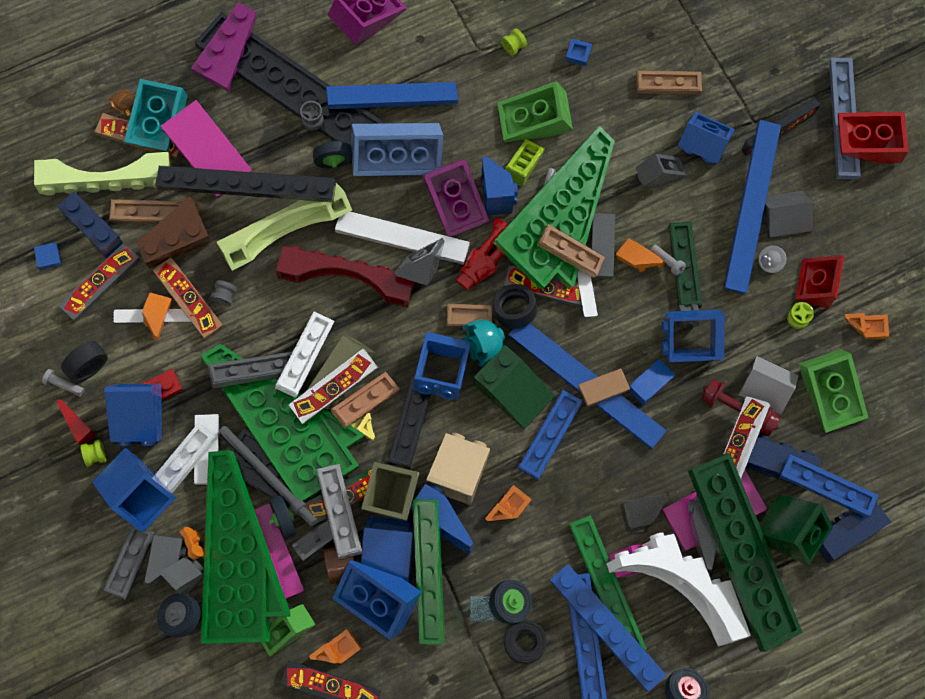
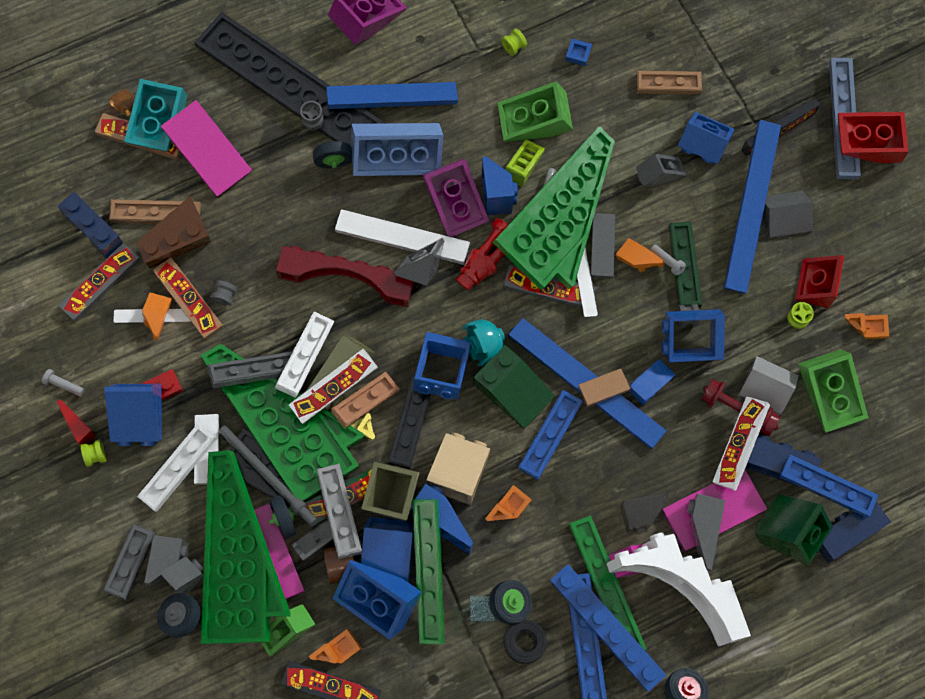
(47, 256): blue tile -> none
(55, 177): yellowish green arch -> none
(84, 362): black tyre -> none
(133, 490): blue slope -> none
(191, 540): orange piece -> none
(223, 52): magenta wing -> none
(246, 183): black plate -> none
(250, 241): yellowish green arch -> none
(461, 314): medium nougat tile -> none
(510, 292): black tyre -> none
(570, 251): medium nougat tile -> none
(745, 552): dark green plate -> none
(772, 259): light grey hat -> none

